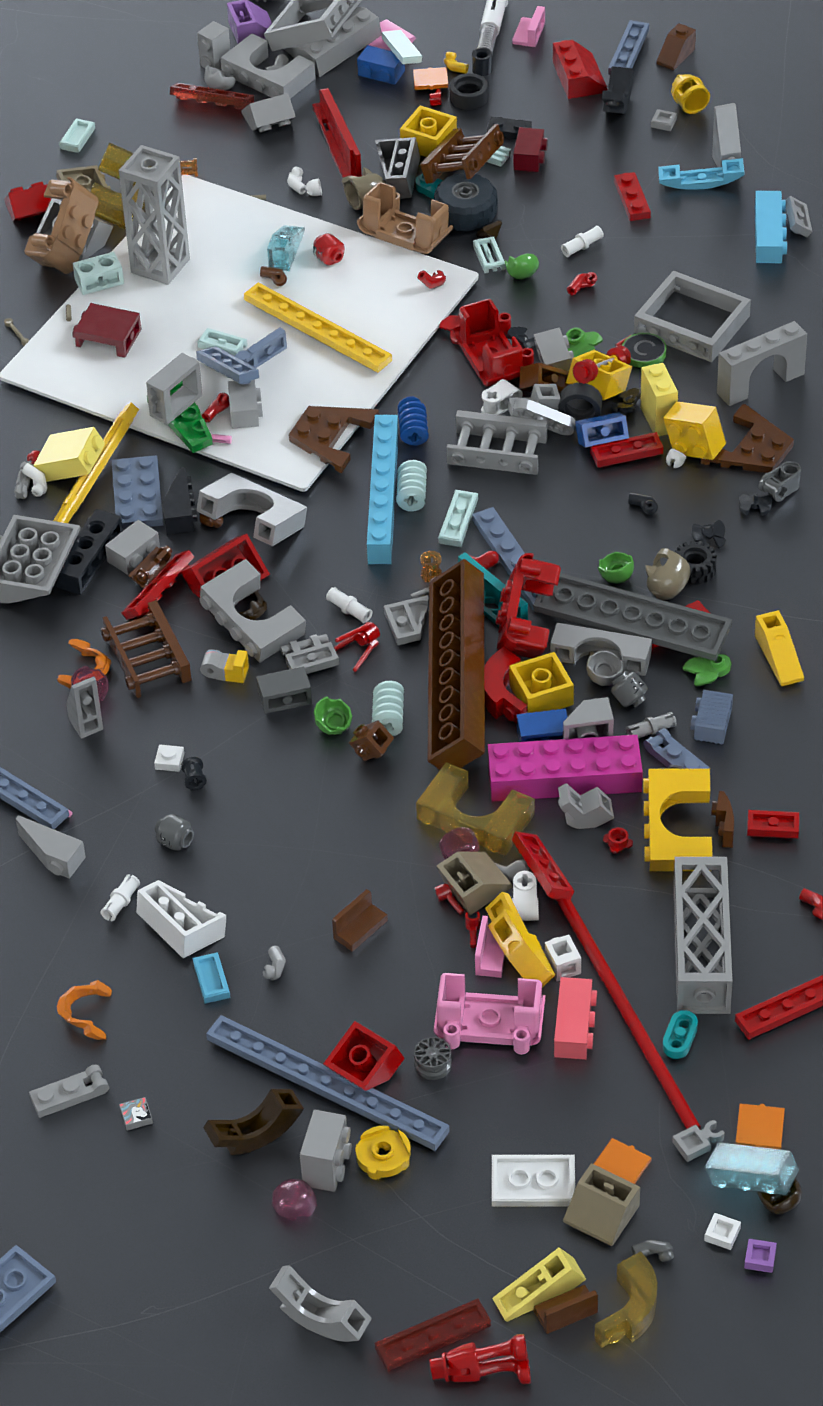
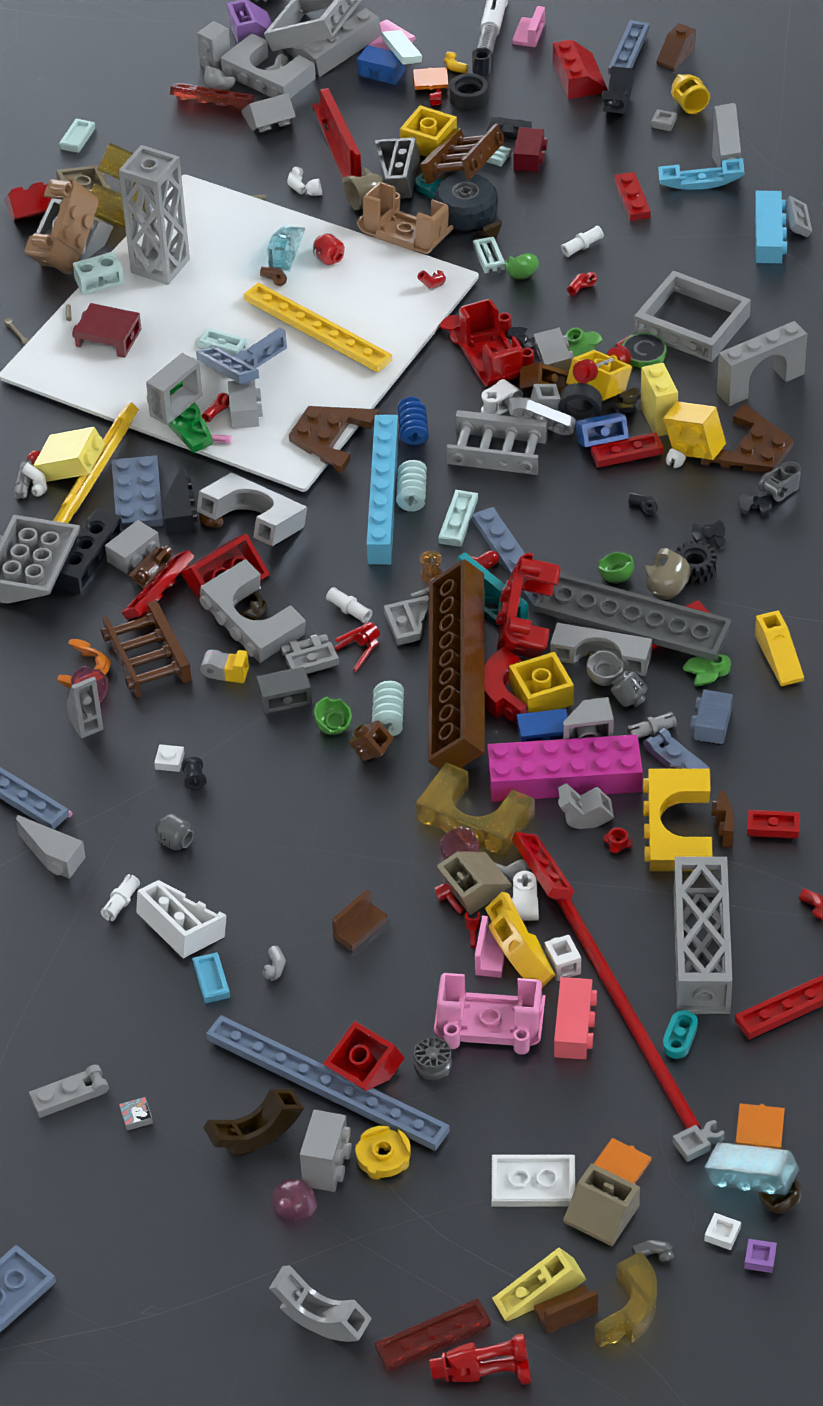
(76, 992): orange helmet -> none
(189, 171): clear orange bush -> none

